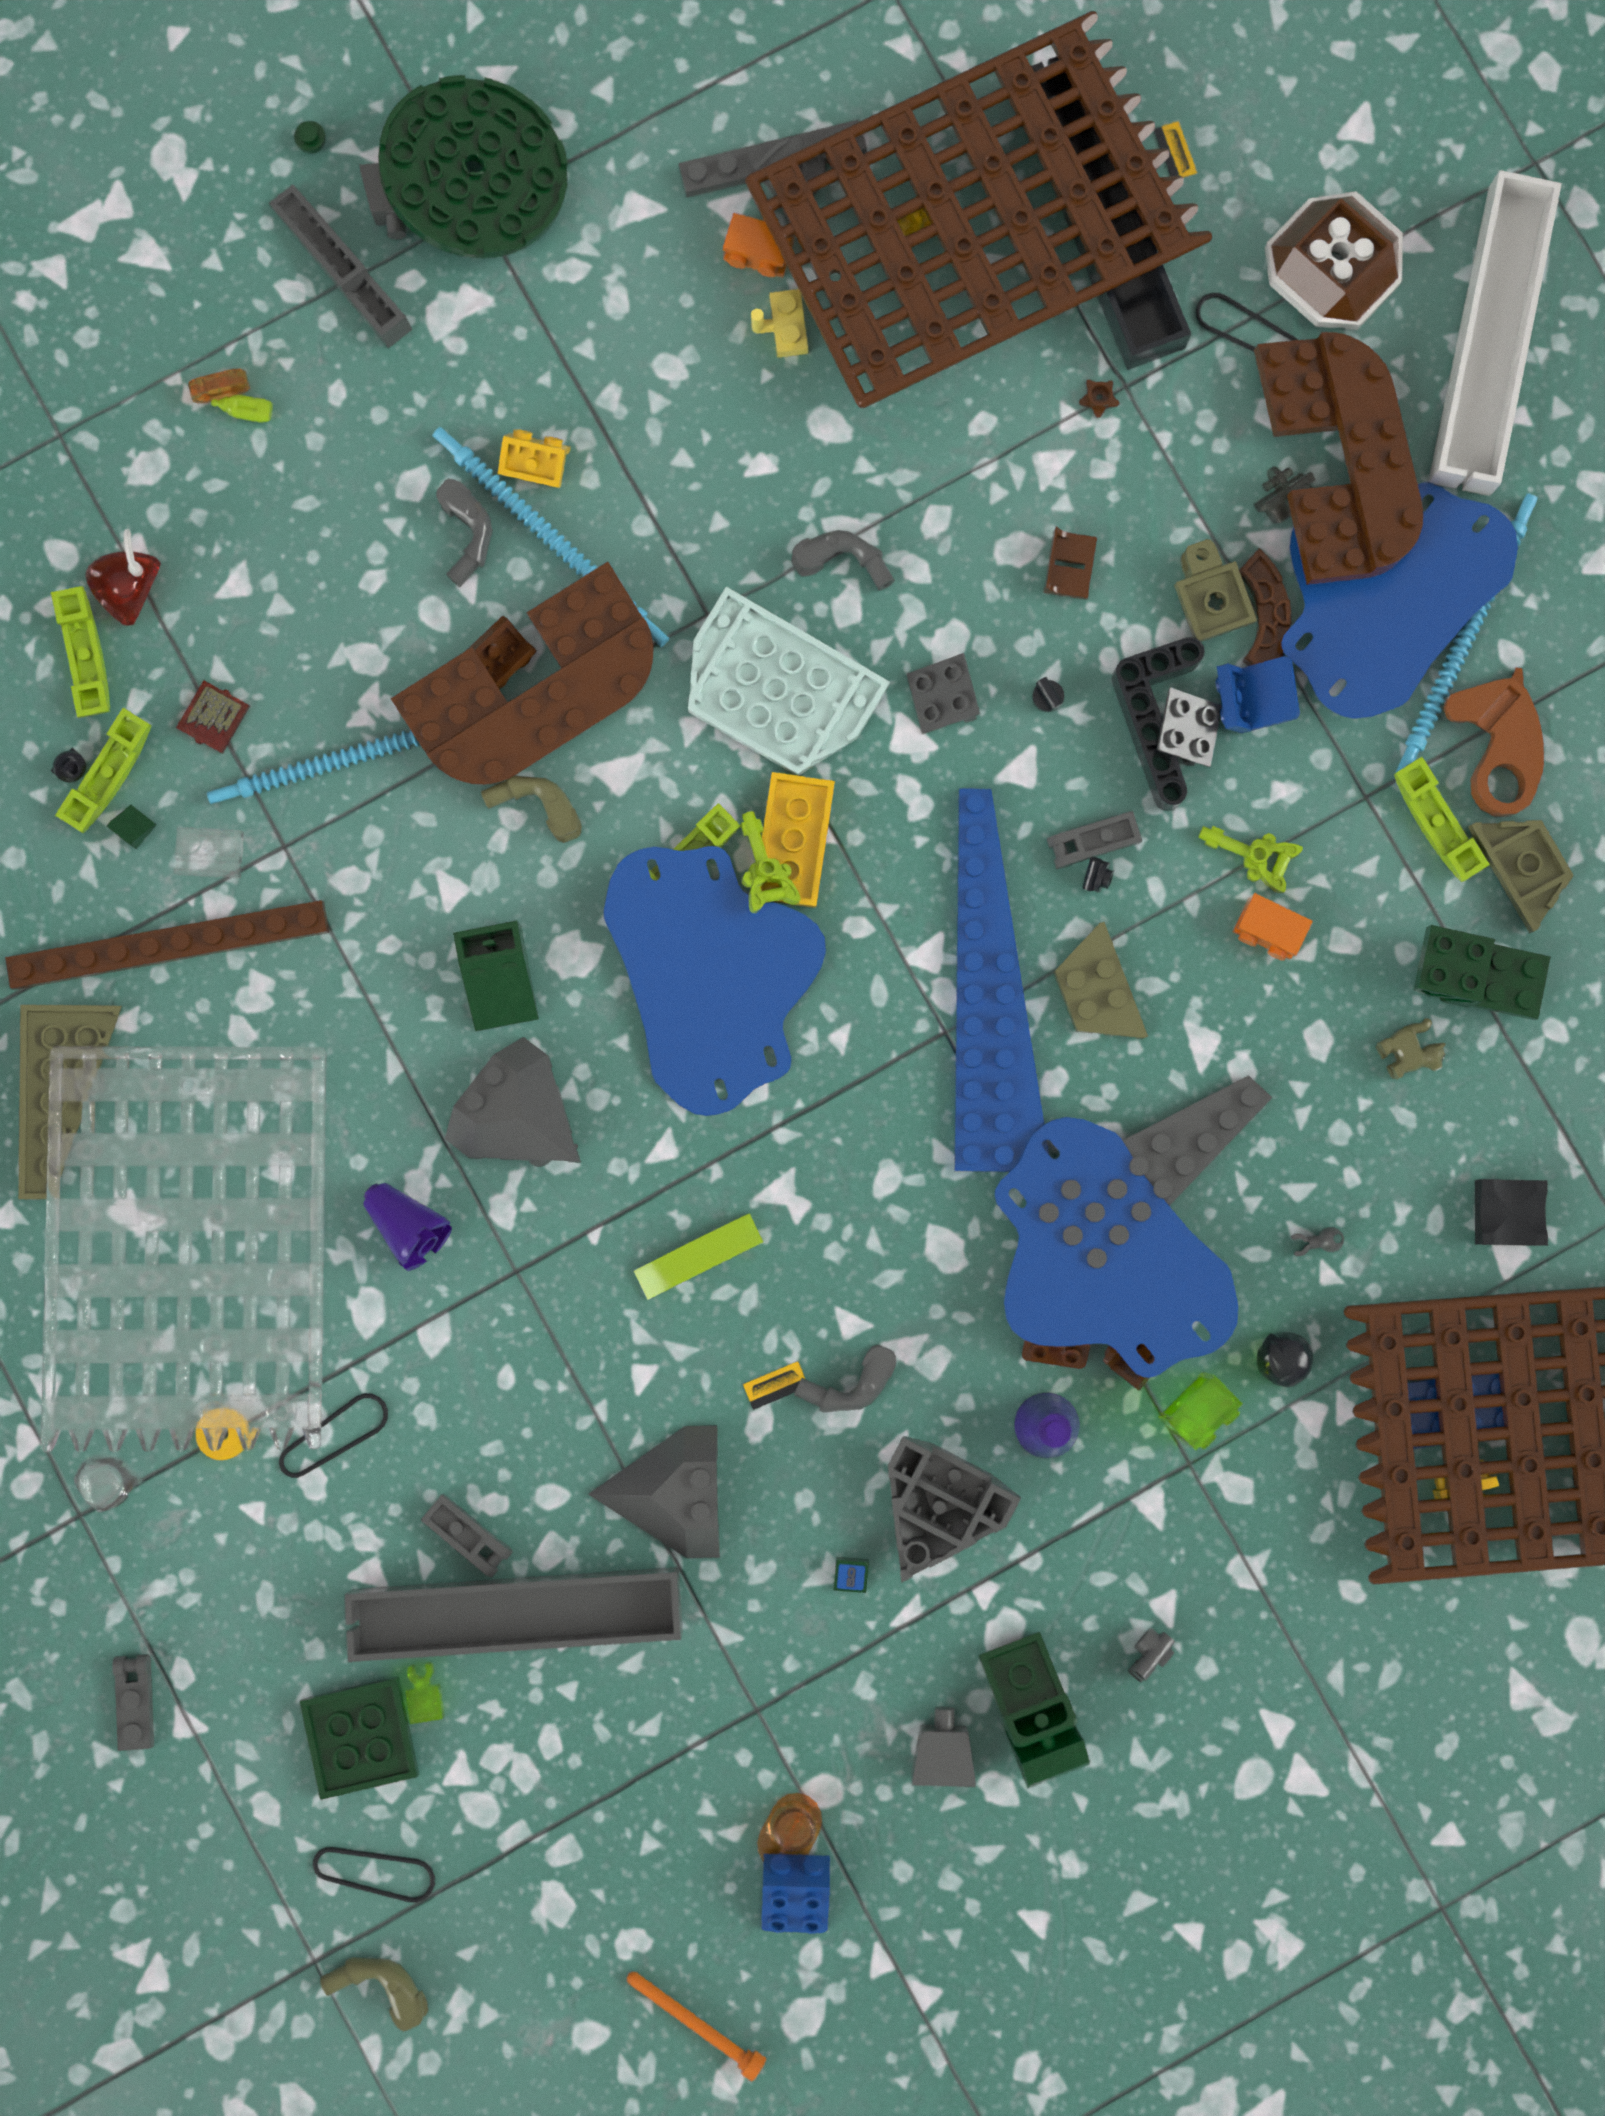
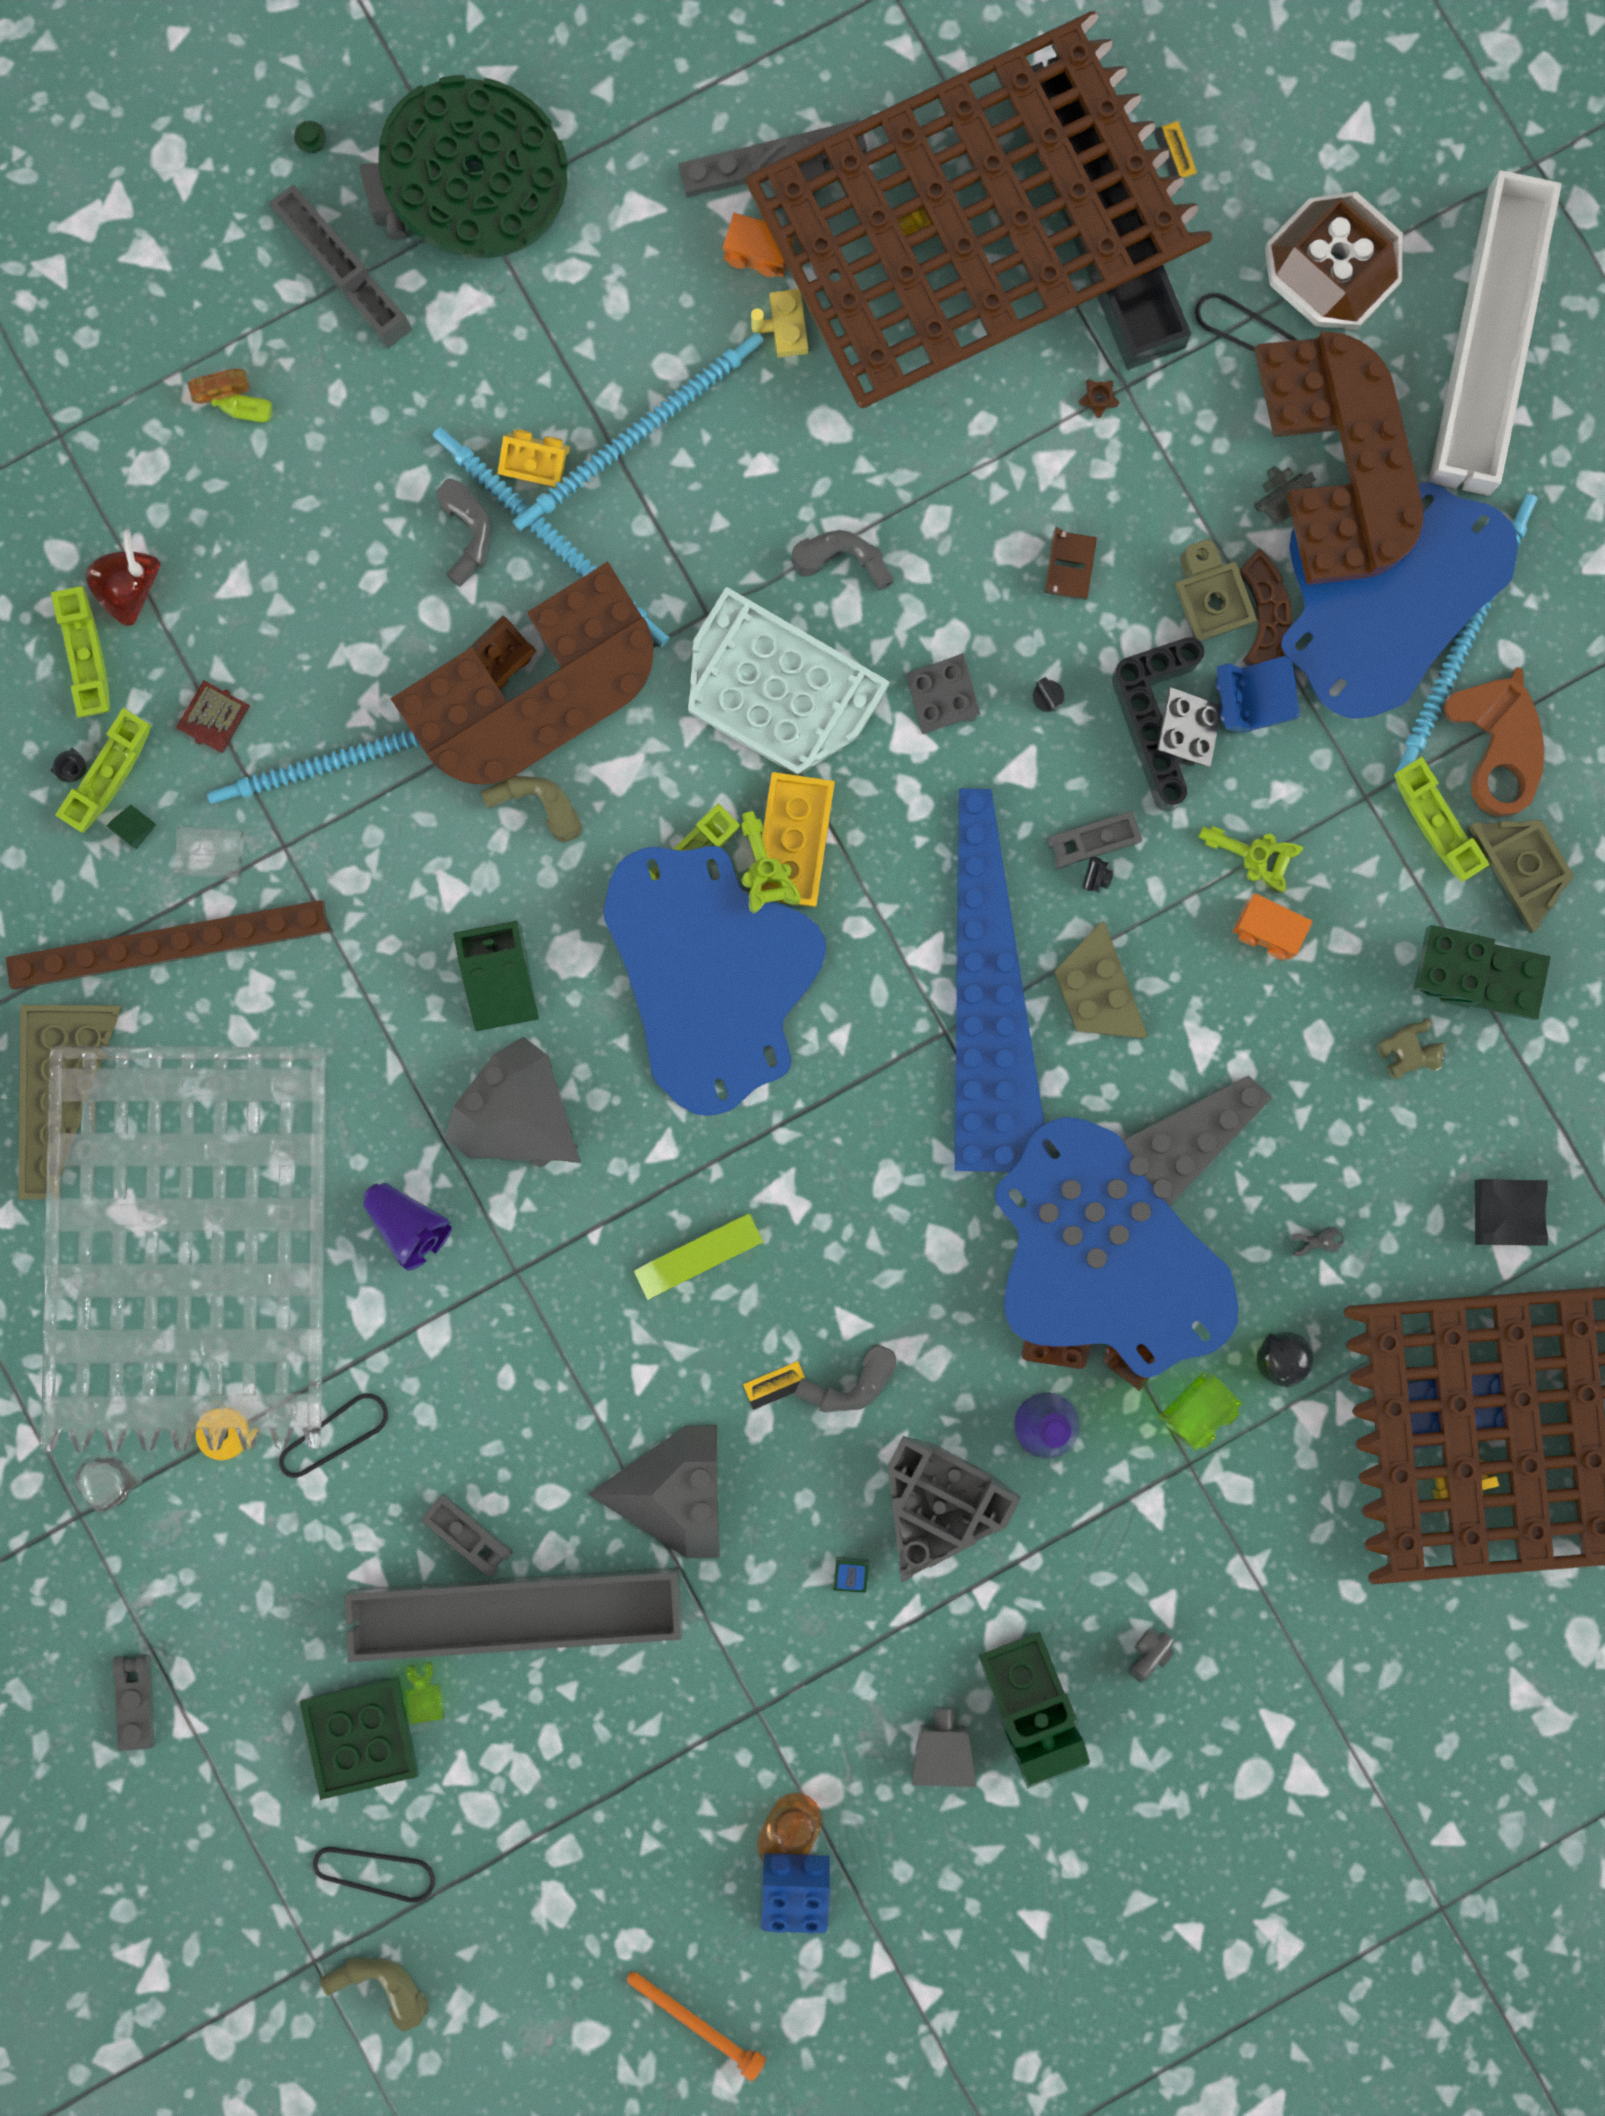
(730, 360): none -> medium azure hose

